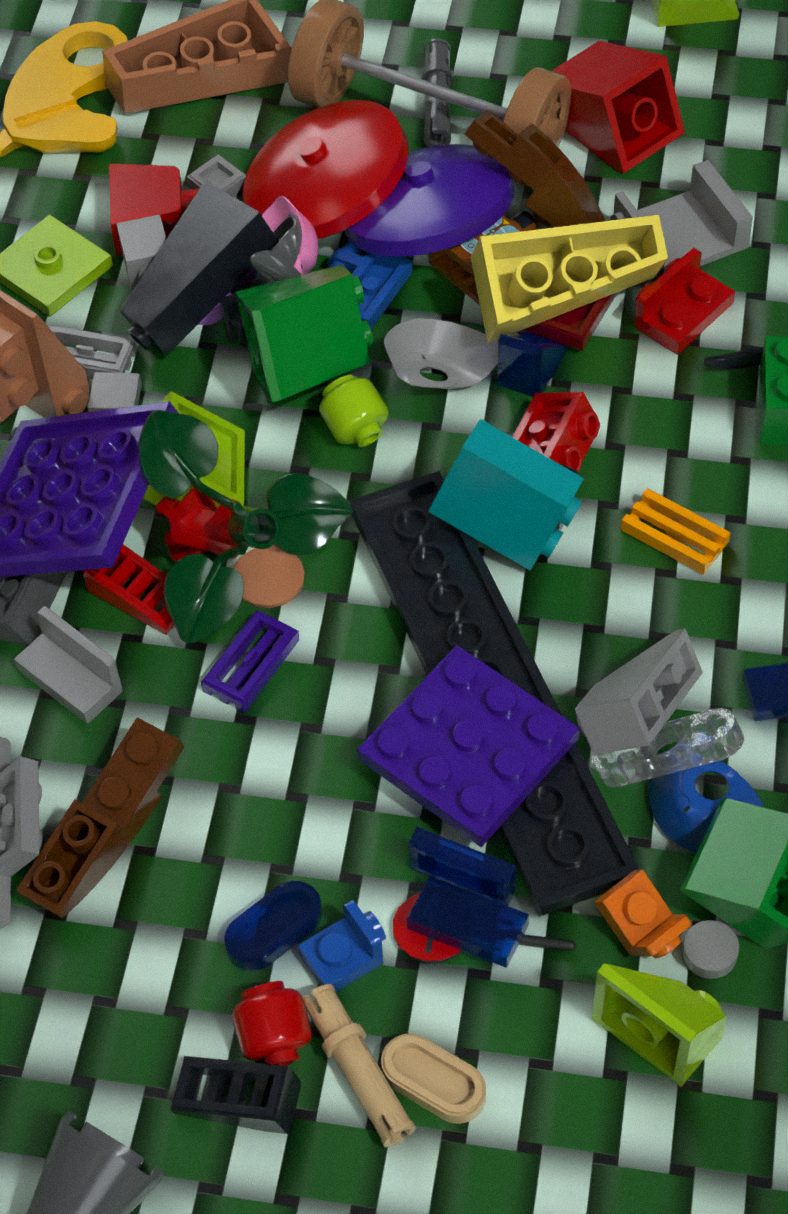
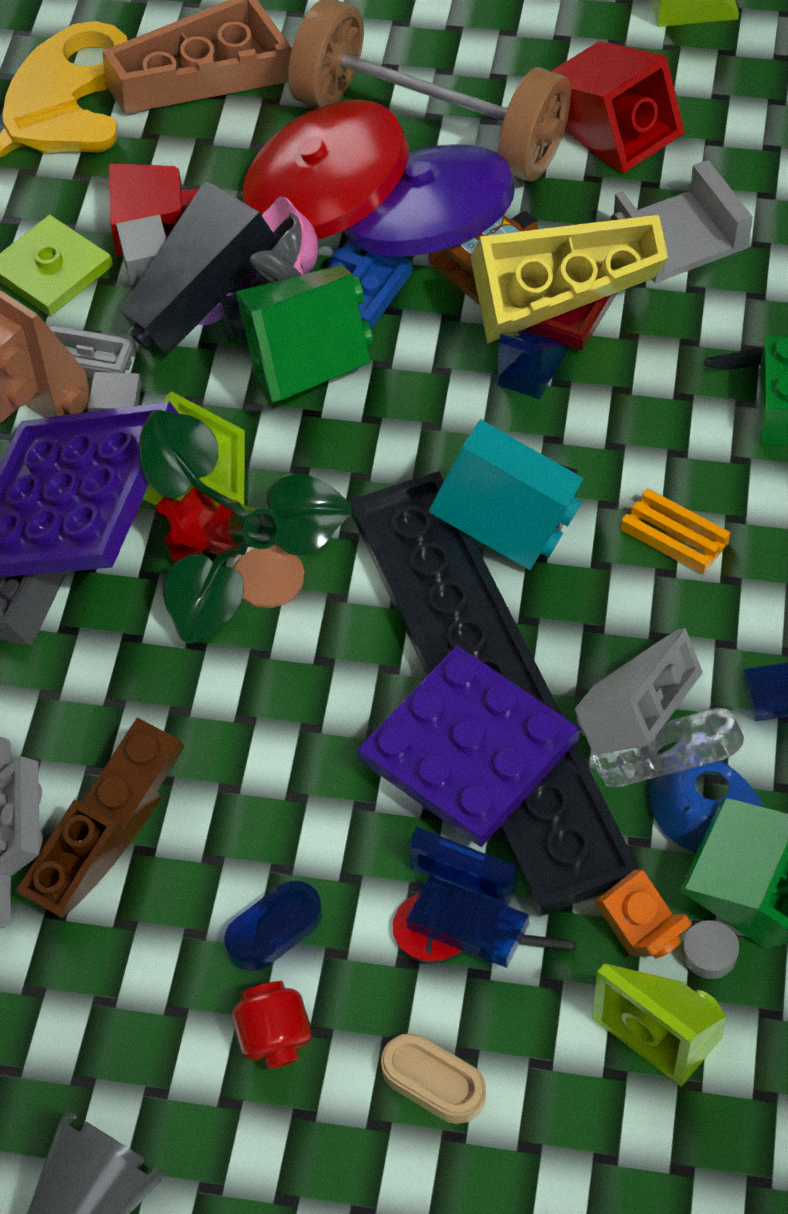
(70, 667): light grey panel -> none
(108, 583): red slope -> none
(219, 173): light grey tile -> none
(244, 698): dark purple tile -> none
(271, 1102): black slope -> none
(345, 948): blue bracket -> none
(346, 1044): tan pin -> none
(353, 410): lime head -> none
(435, 110): dark grey pin -> none
(446, 347): light grey piece -> none
(535, 161): reddish brown slope -> none
(559, 427): red bracket -> none
(681, 303): red bracket -> none

